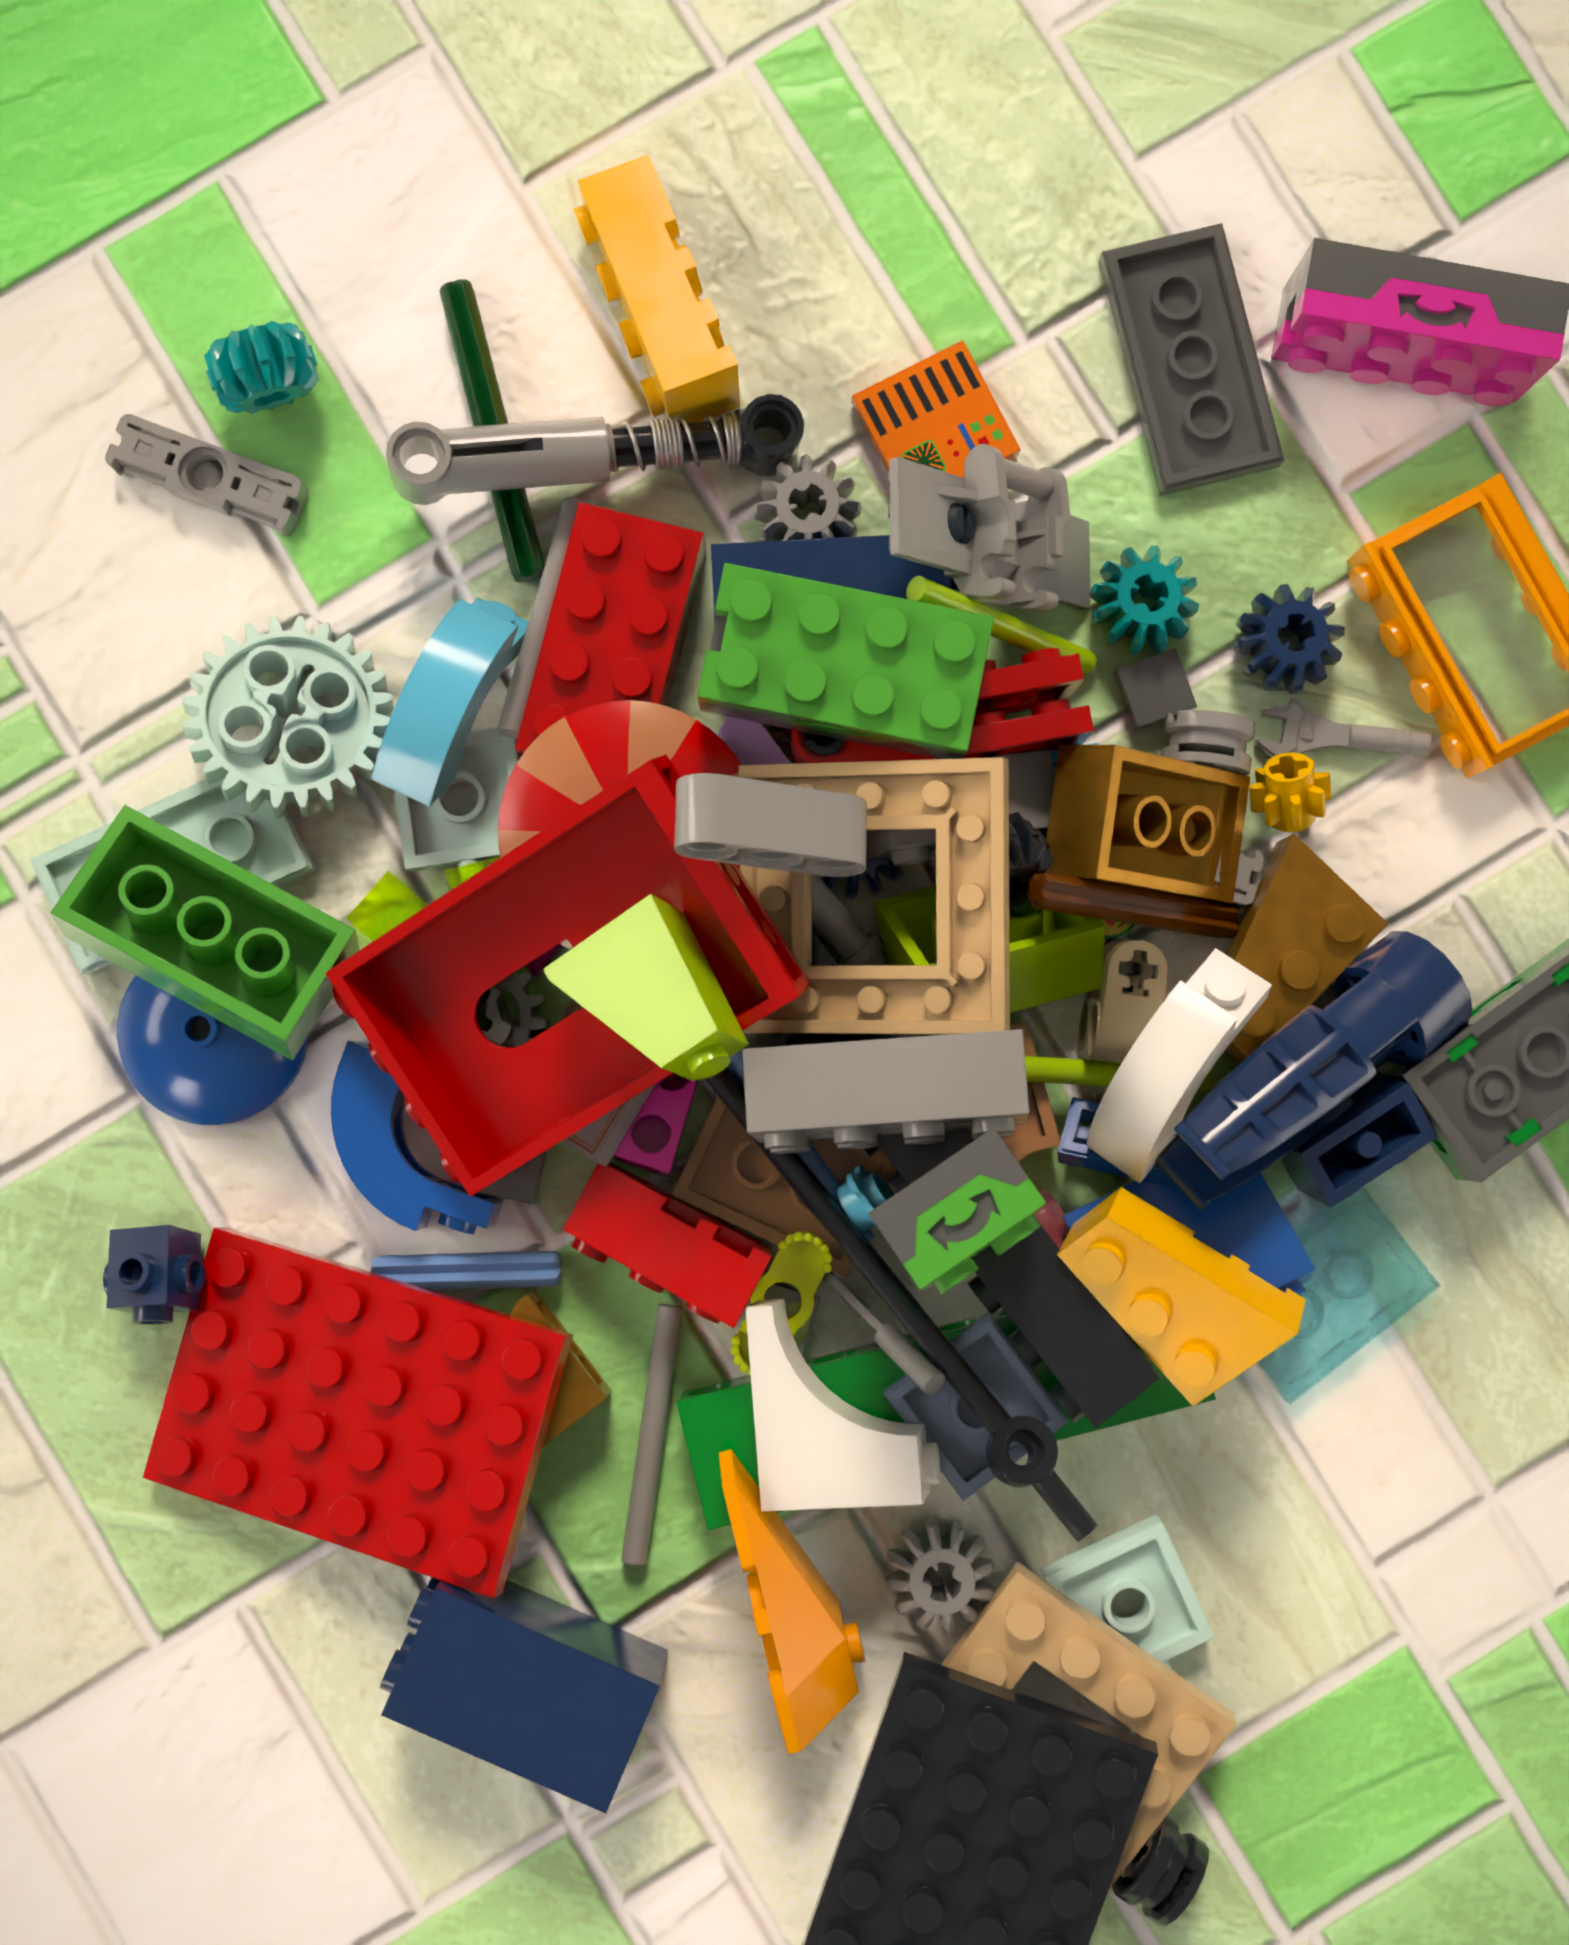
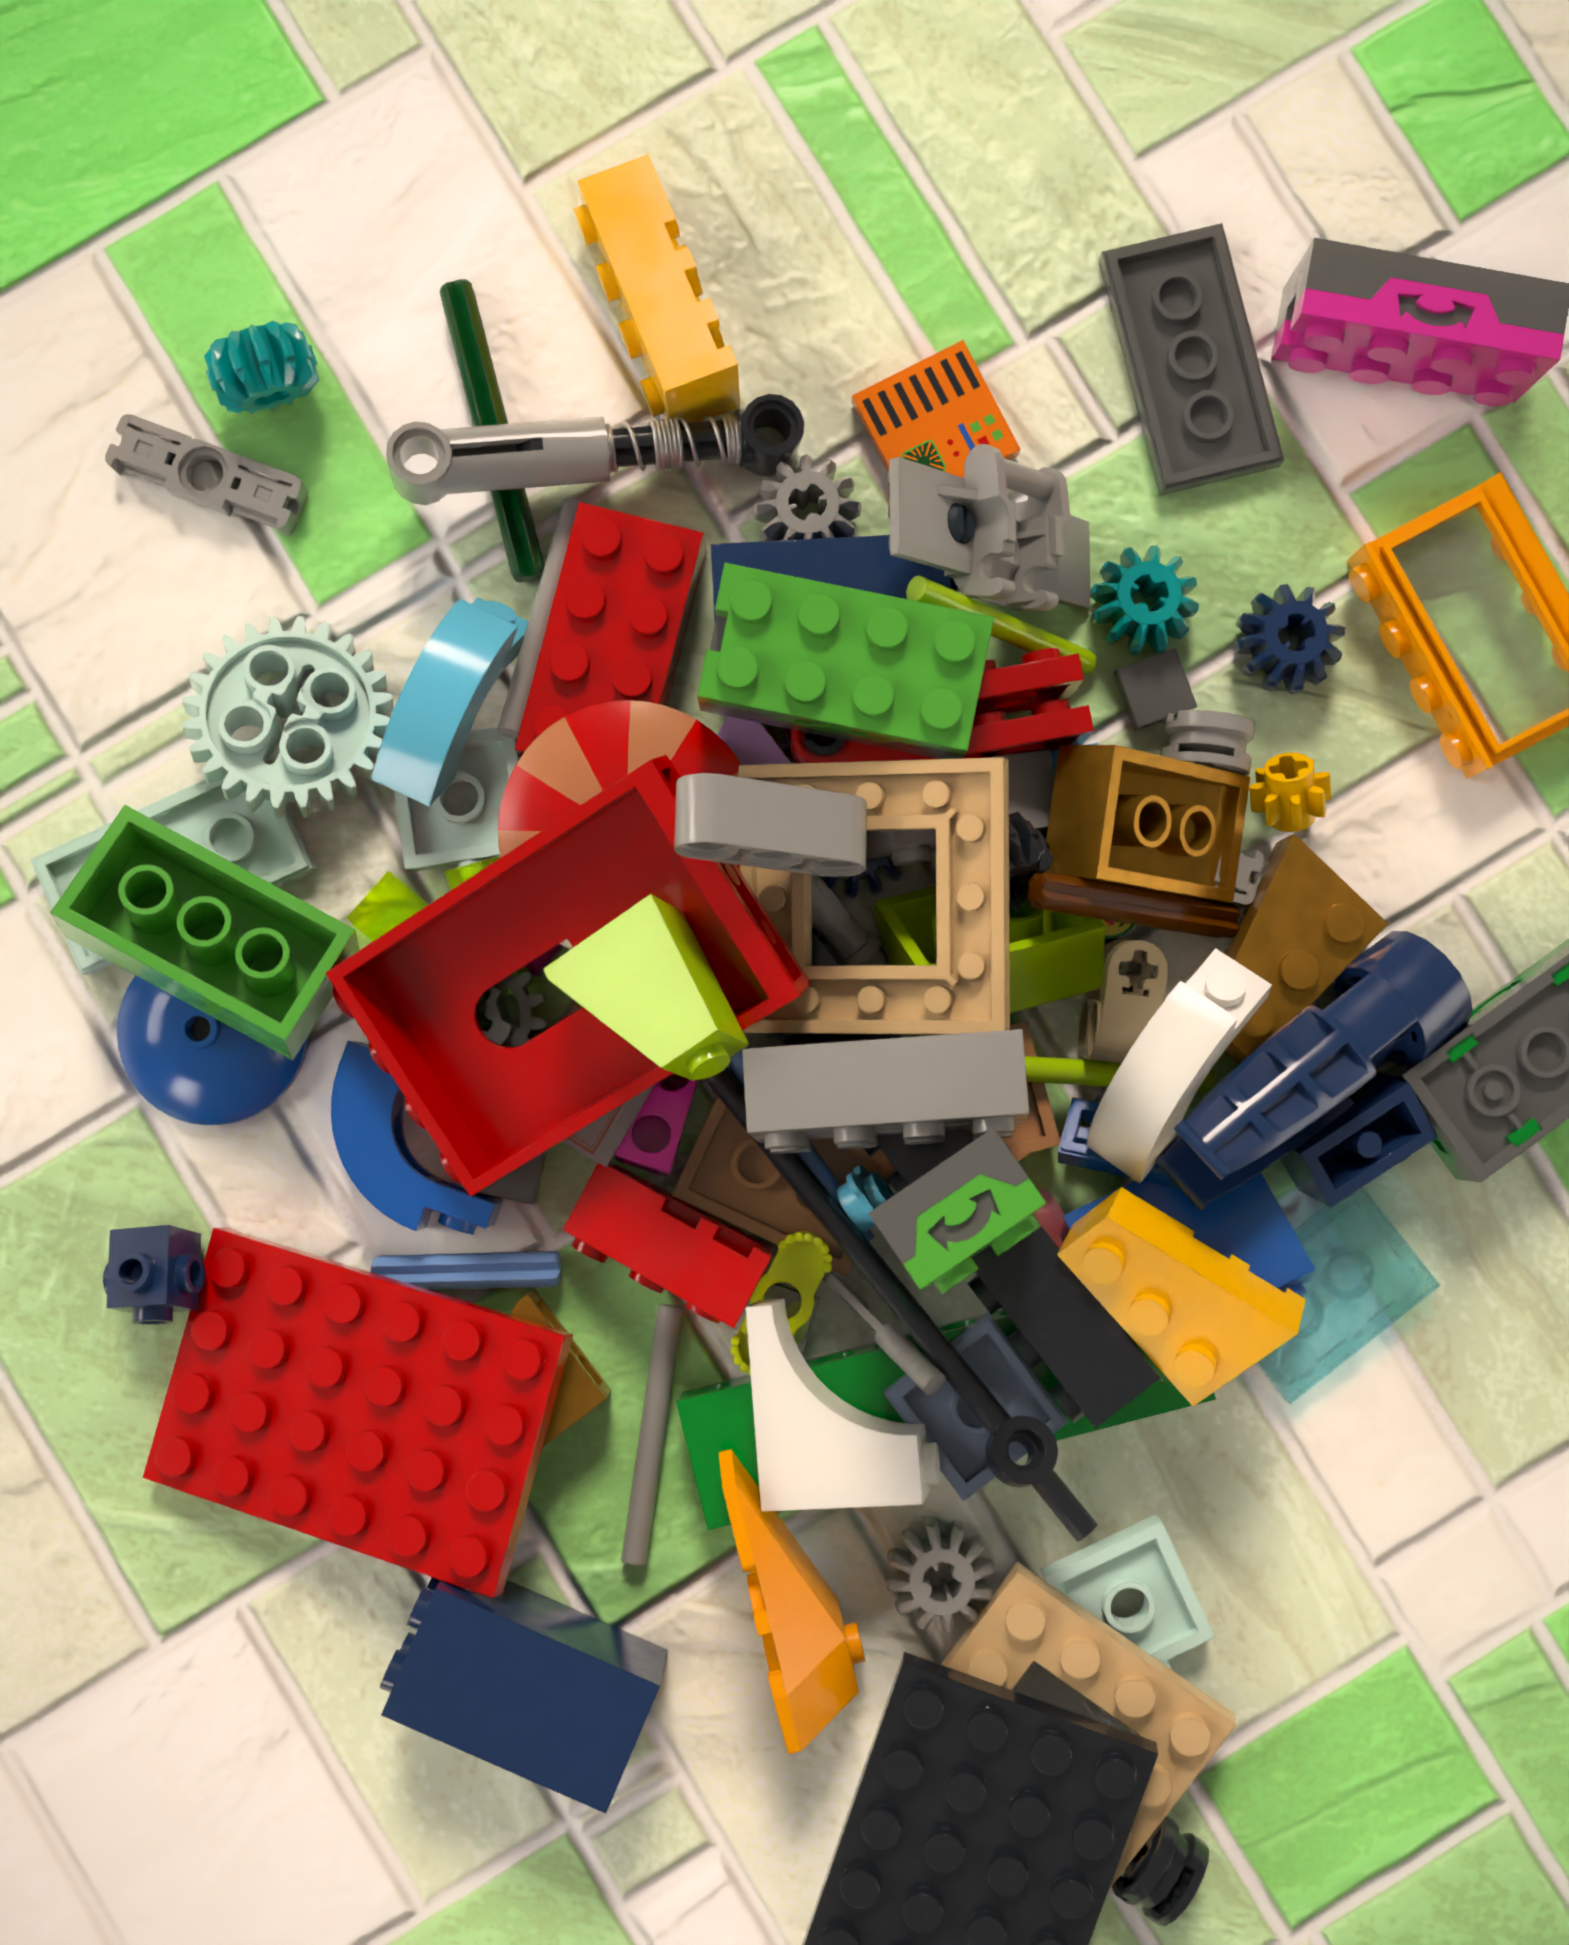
(1308, 732): light grey piece -> none

